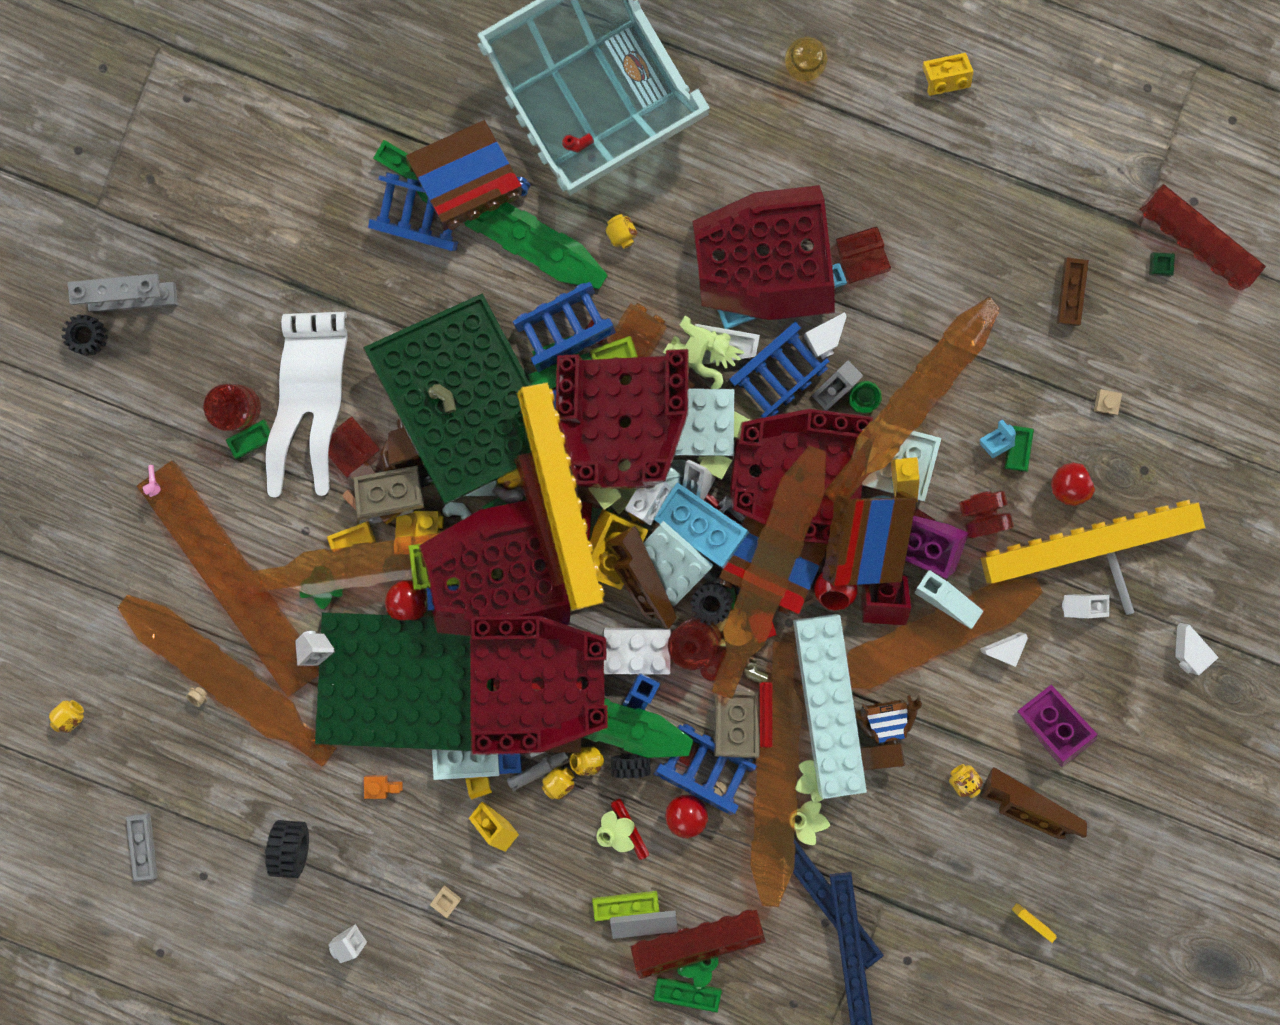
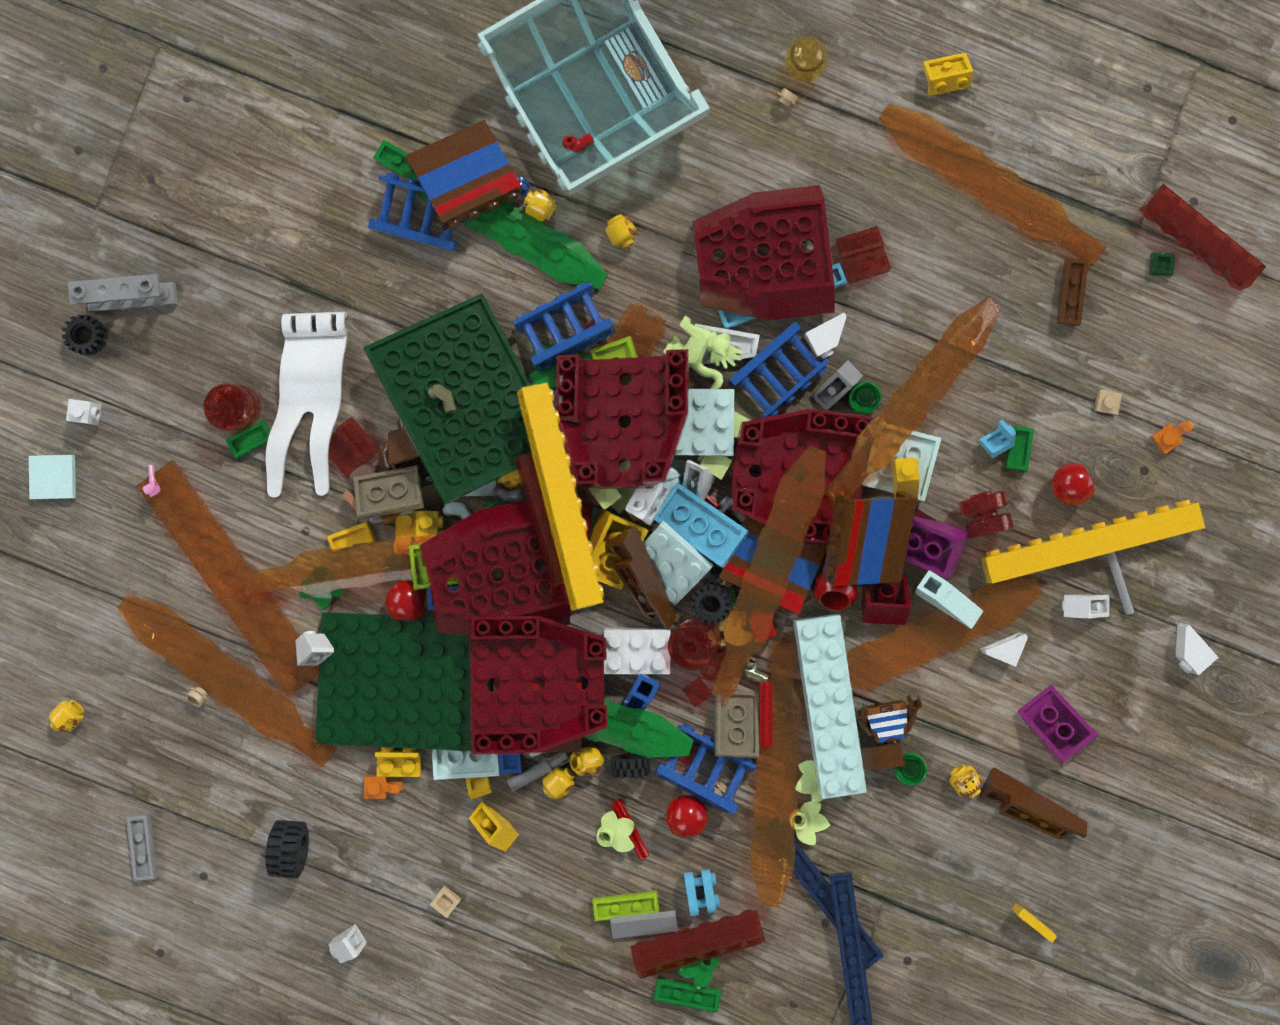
(52, 477): none -> light aqua tile
(83, 412): none -> white brick
(399, 762): none -> yellow bracket
(540, 205): none -> yellow head
(697, 691): none -> clear red tile
(708, 881): none -> medium azure brick
(787, 98): none -> tan plate
(913, 771): none -> green hair
(987, 181): none -> clear orange plate
(1169, 436): none -> orange plate

